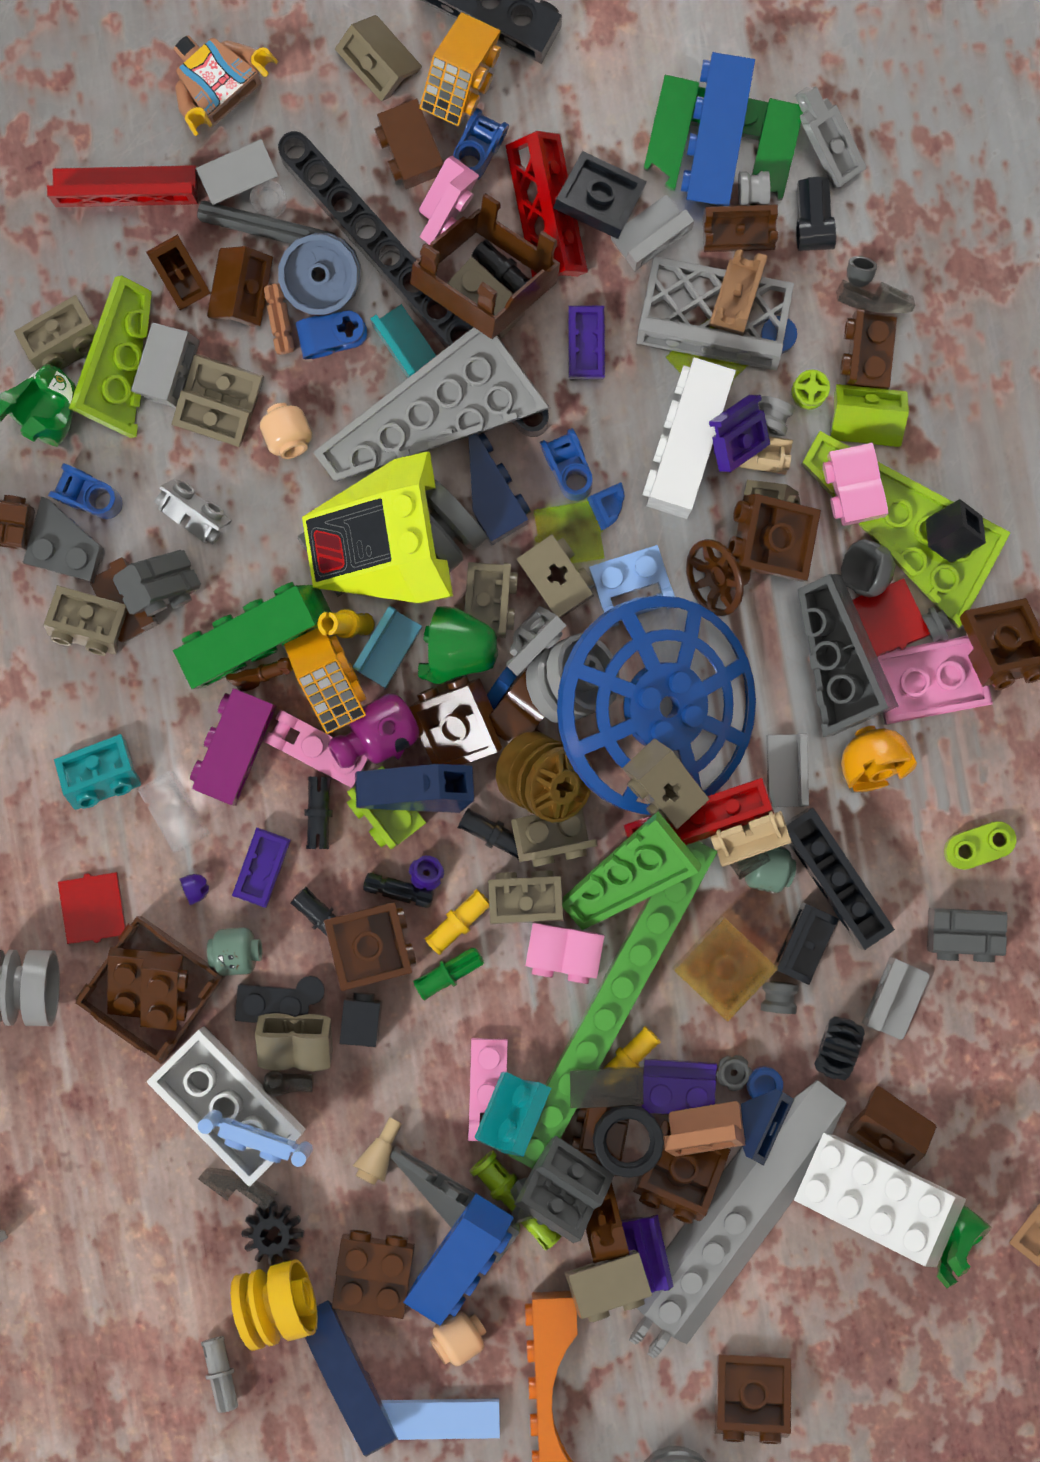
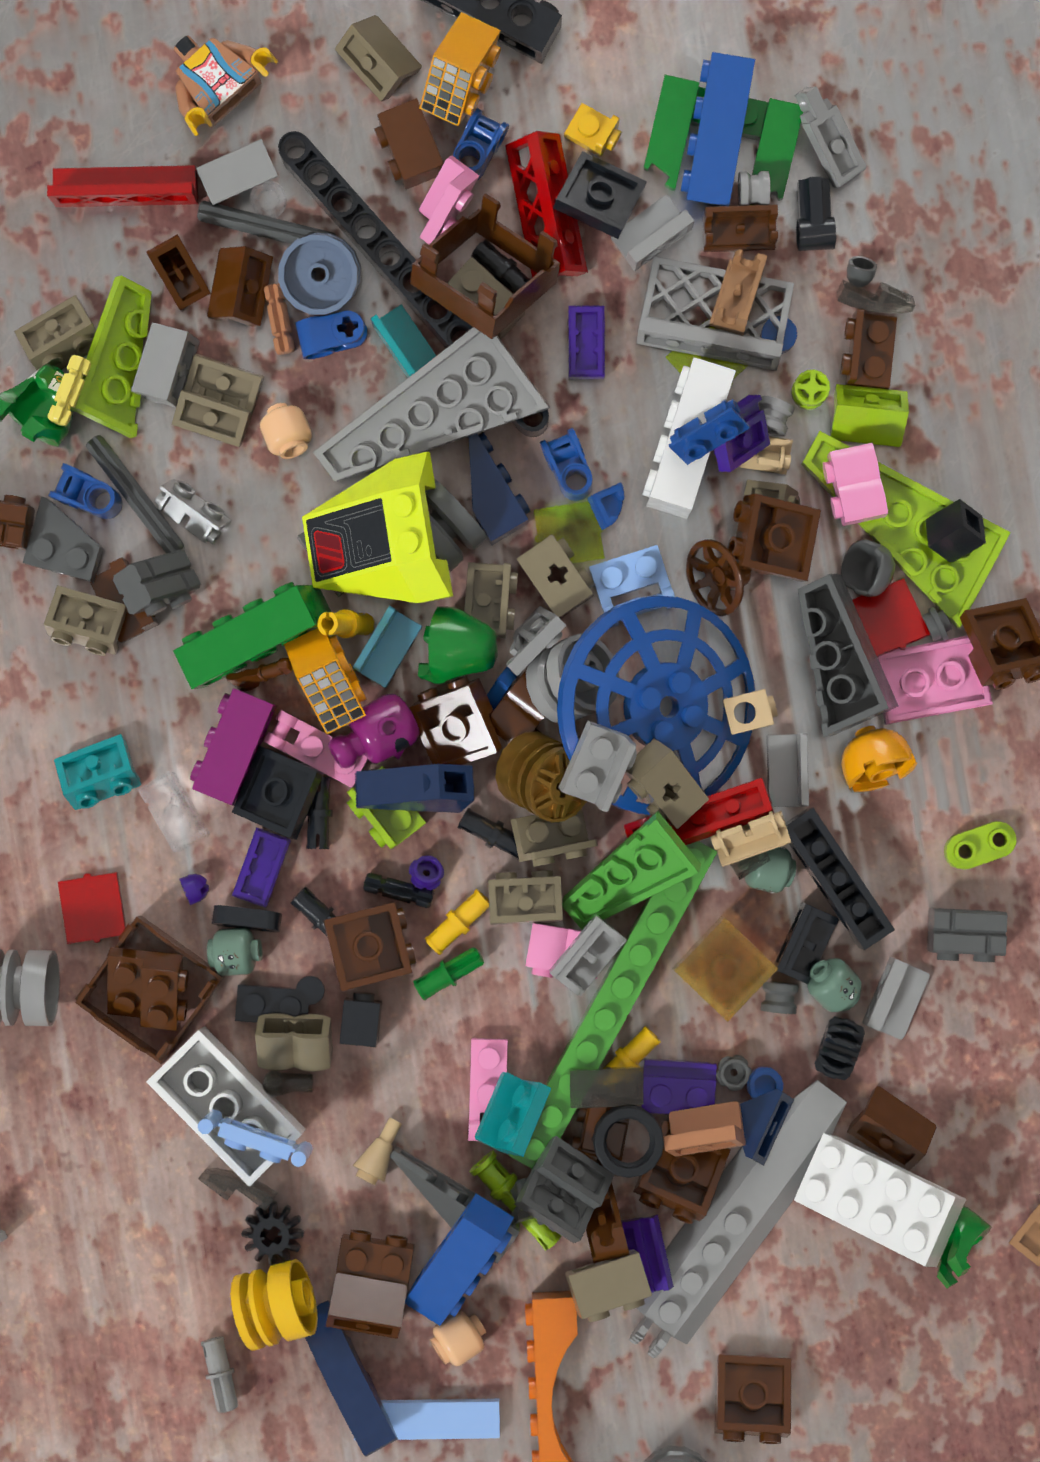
(69, 390): none -> light yellow axle
(134, 494): none -> dark grey axle
(246, 917): none -> black beam
(277, 792): none -> black plate
(366, 1305): none -> panel
(587, 955): none -> light grey hinge
(593, 130): none -> yellow bracket
(599, 765): none -> light grey bracket
(697, 439): none -> blue hinge
(764, 708): none -> tan bracket
(834, 985): none -> sand green head

